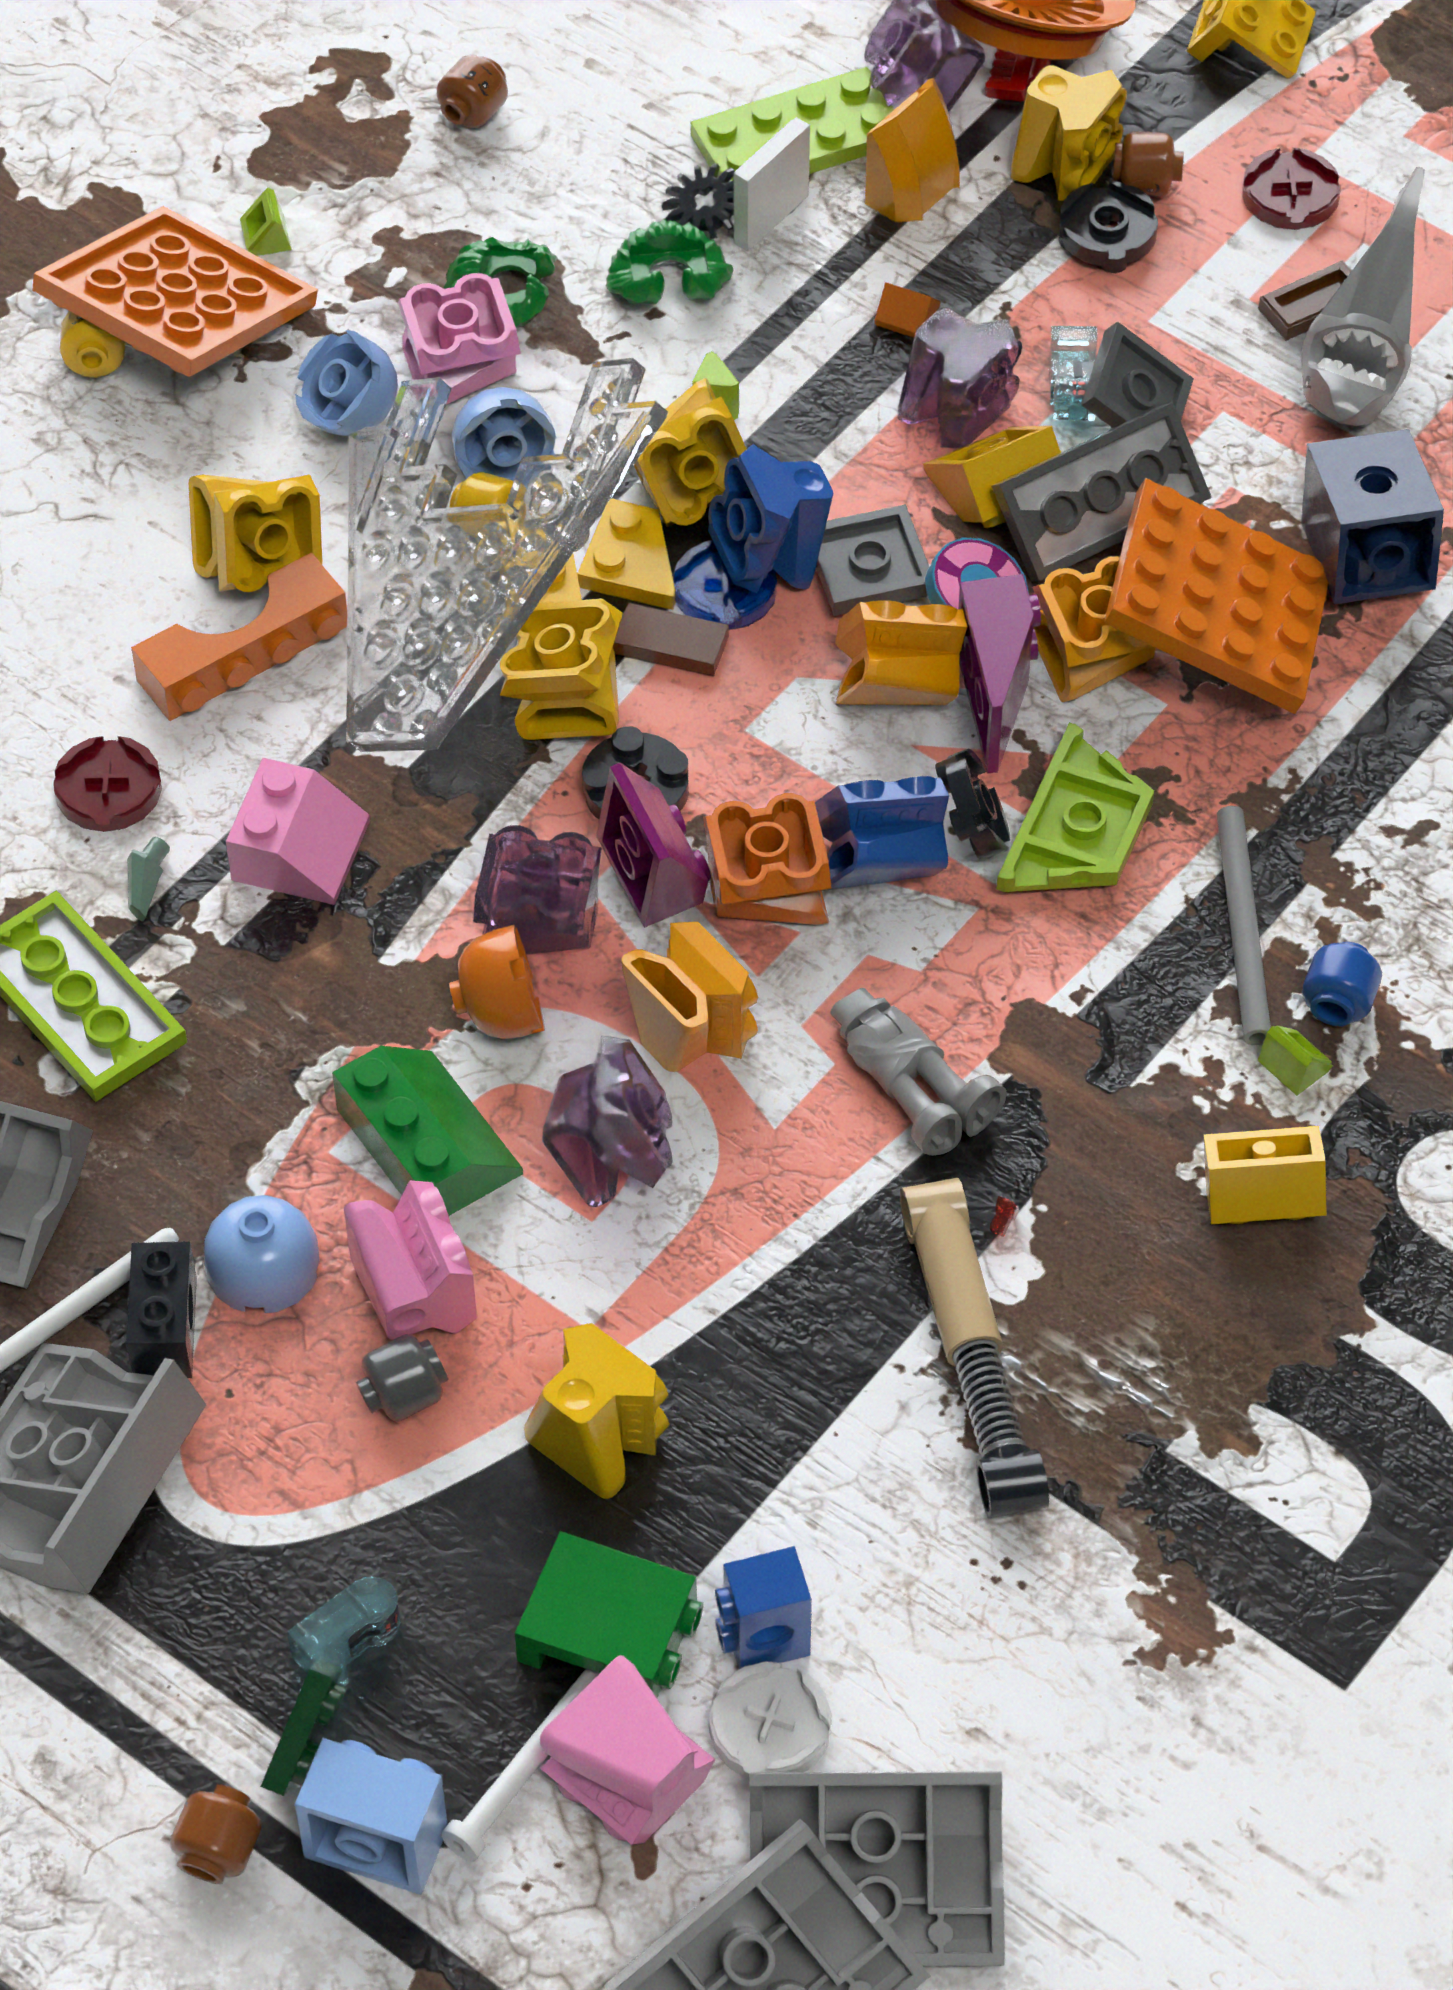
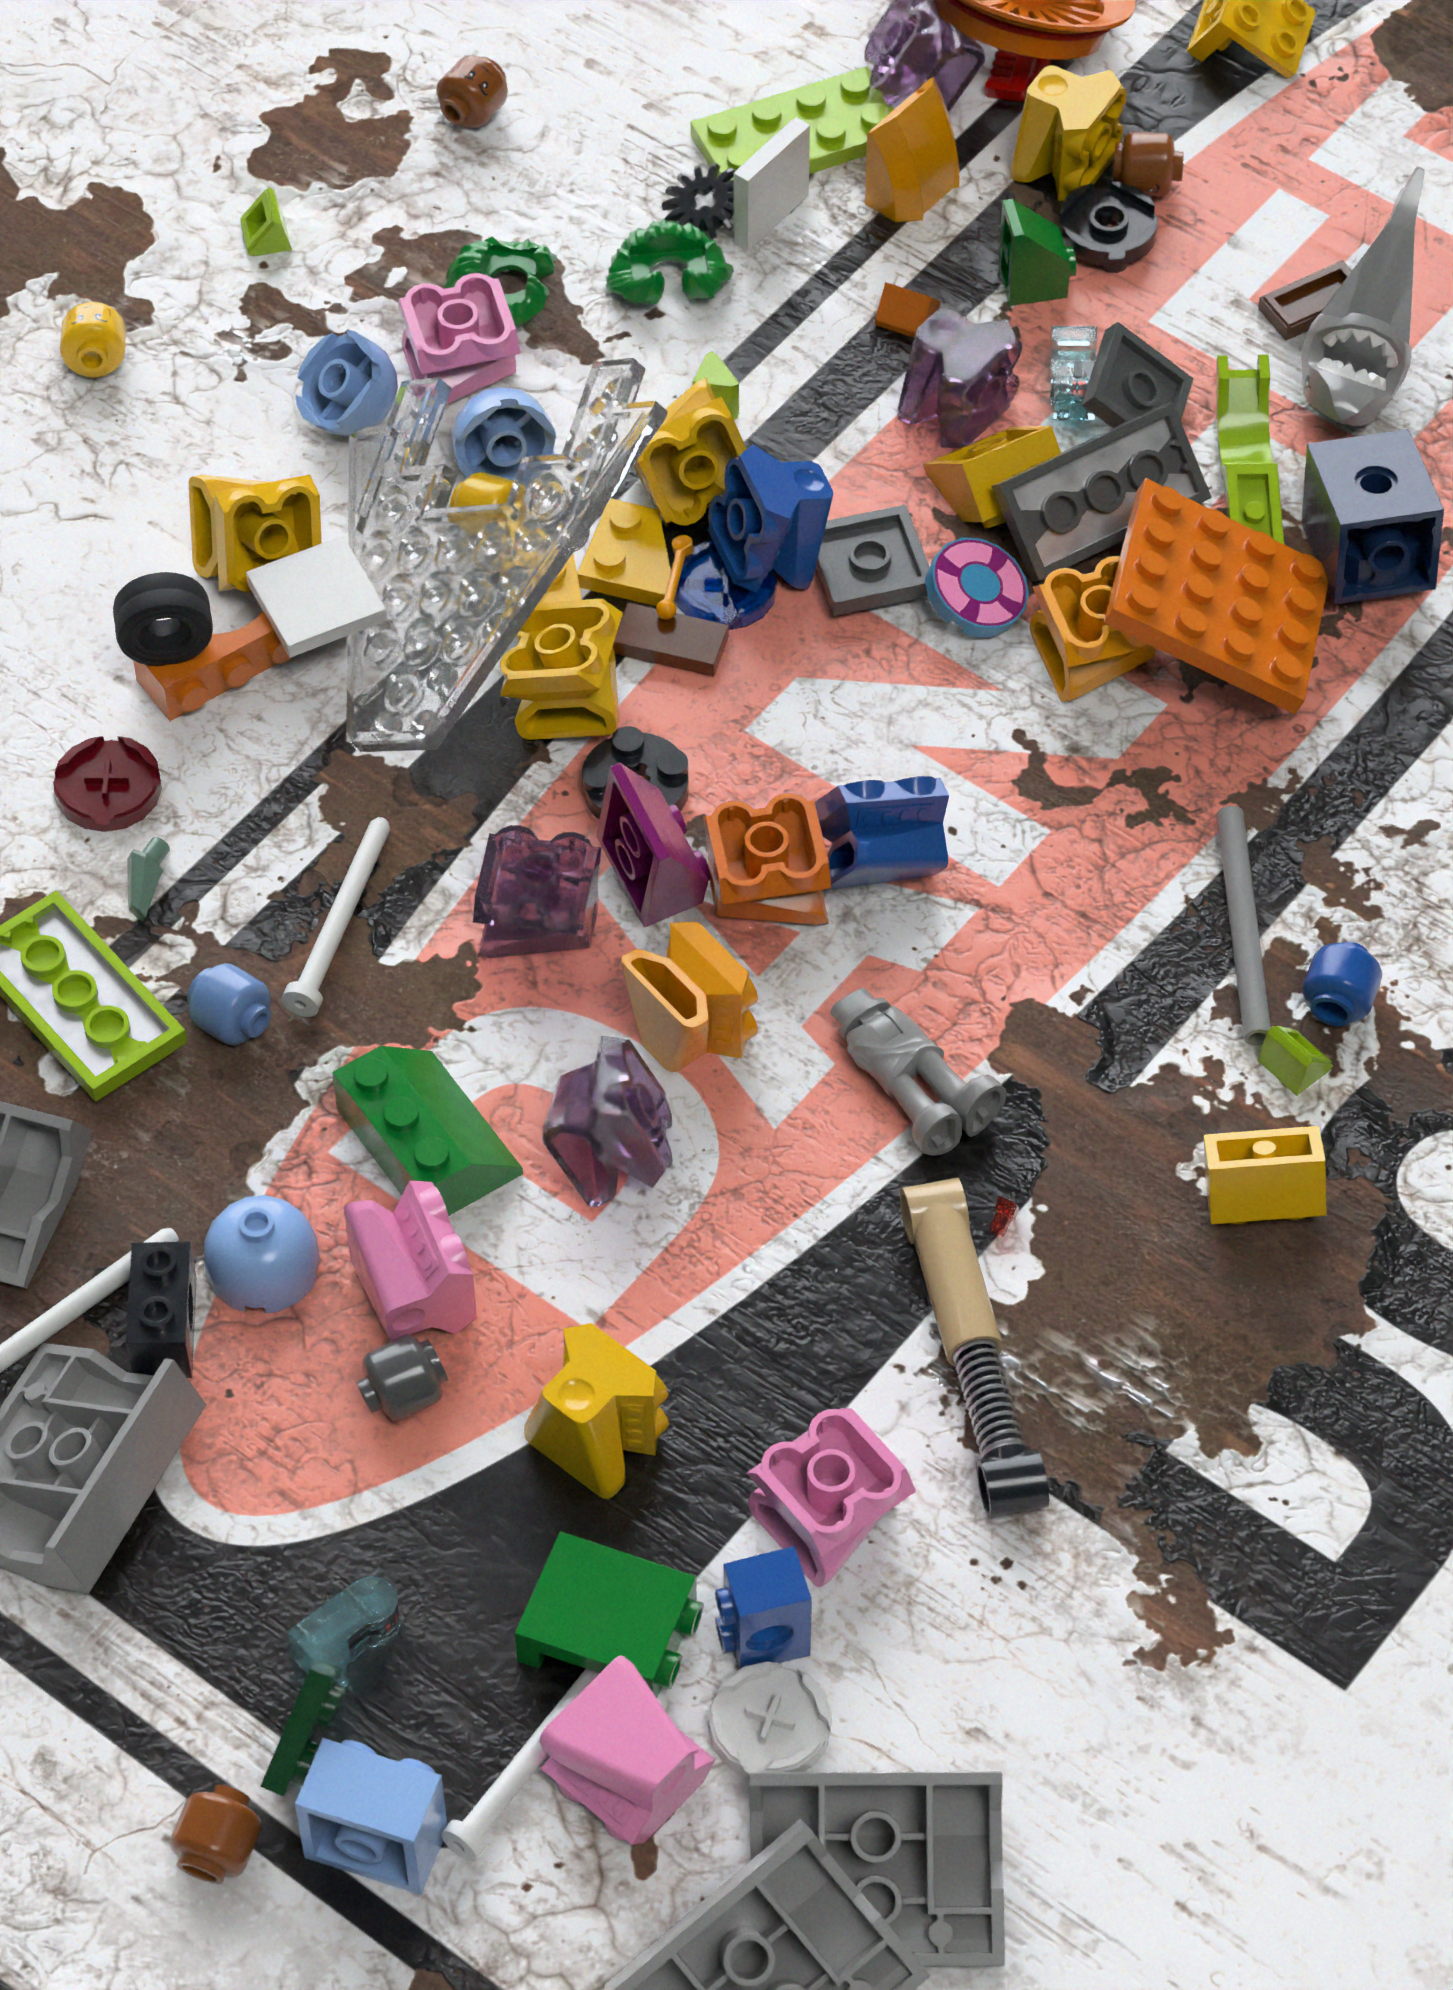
(160, 597): none -> black tyre
(175, 290): orange plate -> none
(227, 1004): none -> medium blue head
(295, 833): bright pink slope -> none
(303, 995): none -> white bar
(316, 596): none -> white tile
(498, 986): orange cylinder -> none
(682, 547): none -> light orange hinge
(827, 1490): none -> bright pink piece
(901, 653): light orange piece -> none
(978, 809): black plate -> none
(997, 656): magenta slope -> none
(1032, 257): none -> green slope
(1078, 822): lime wing -> none
(1245, 447): none -> lime piece
(1291, 188): tile -> none

